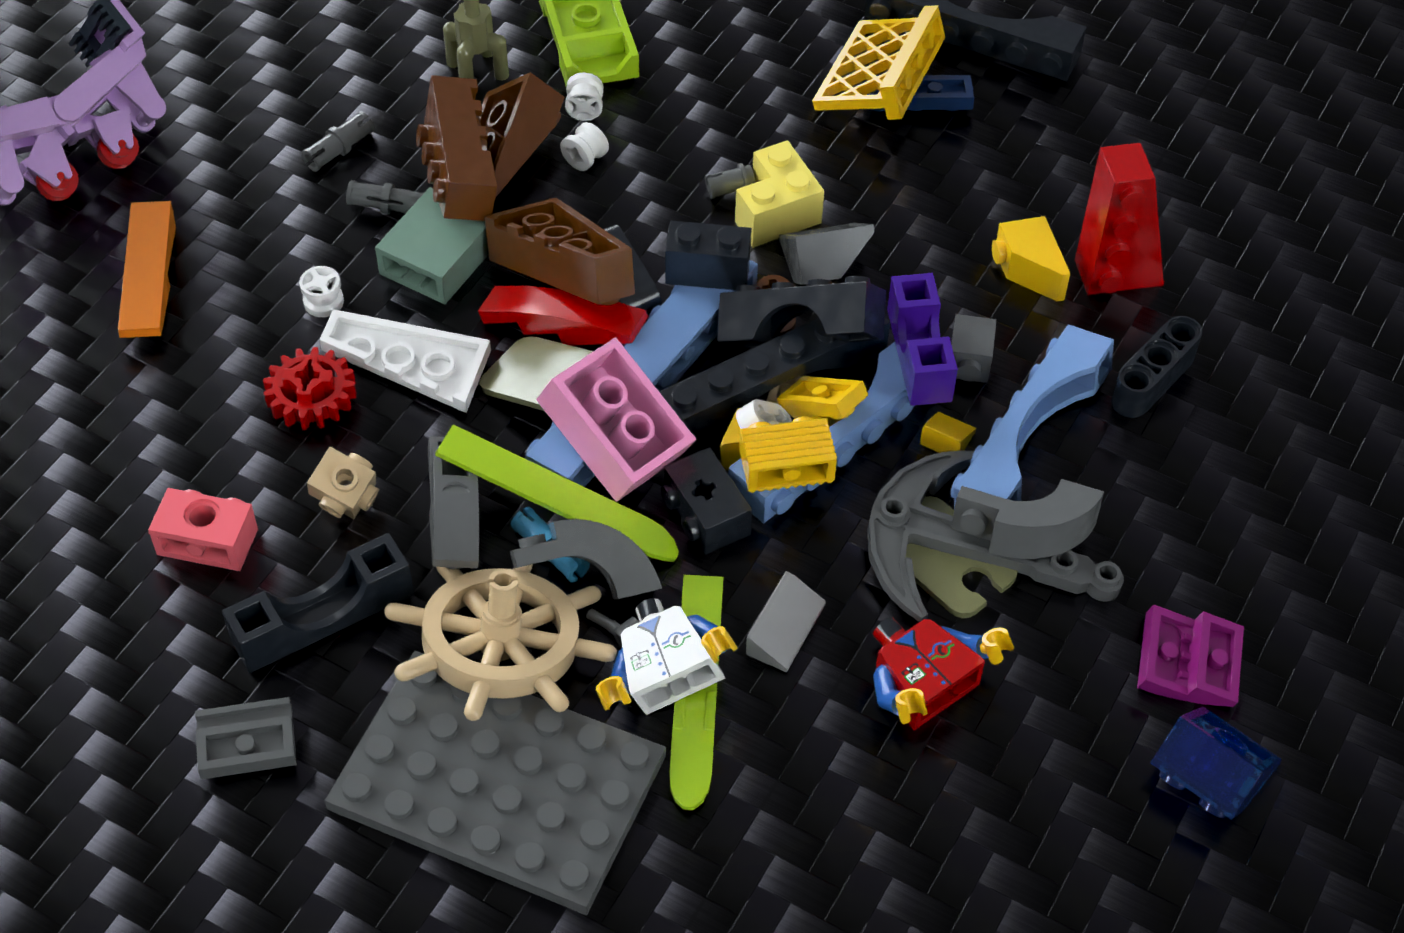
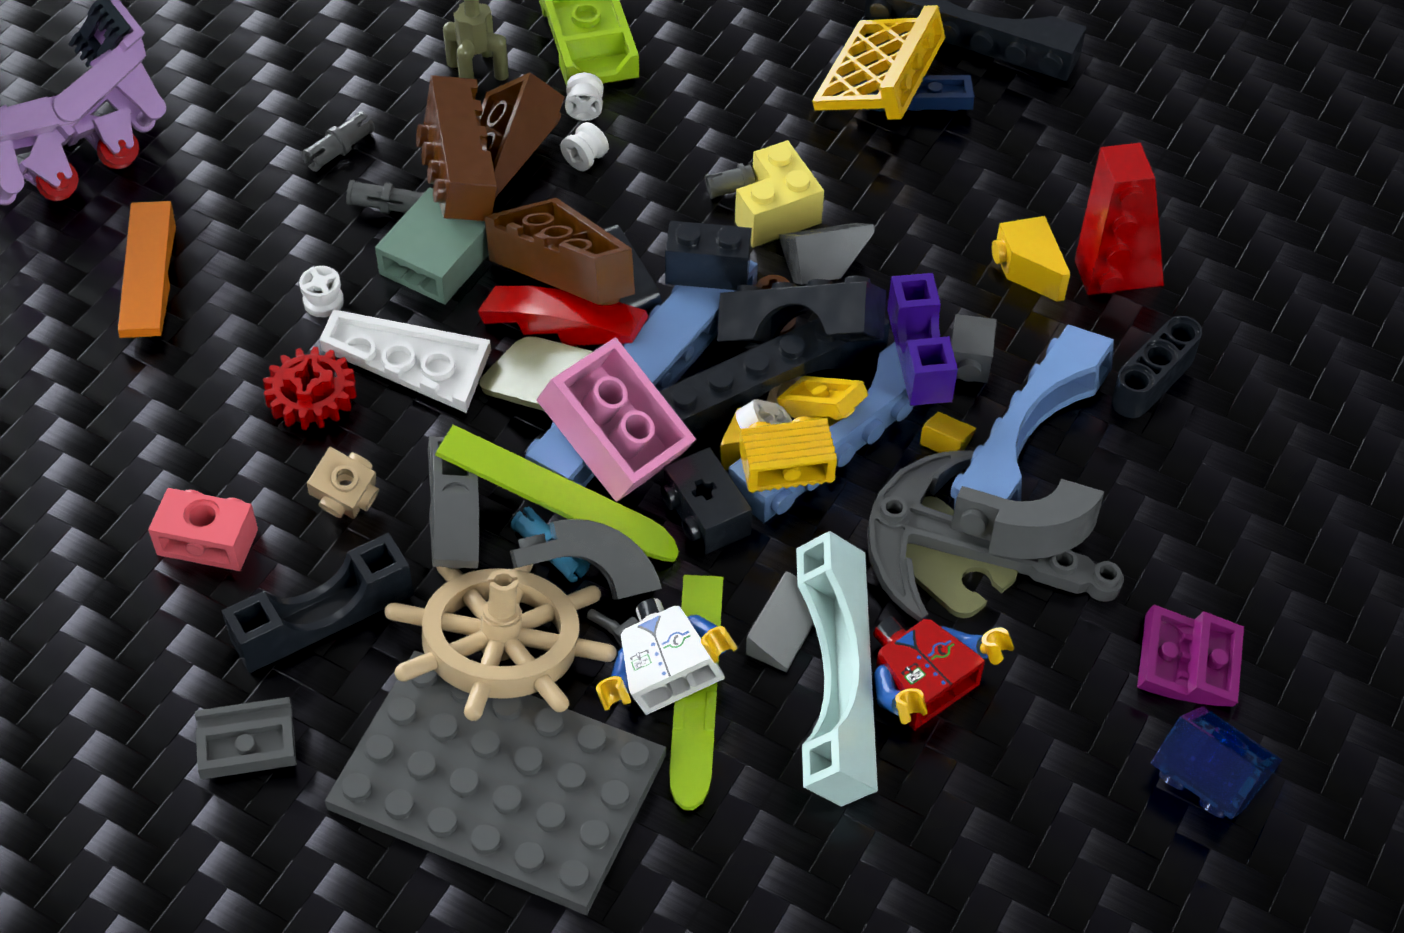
(841, 749): none -> light aqua arch

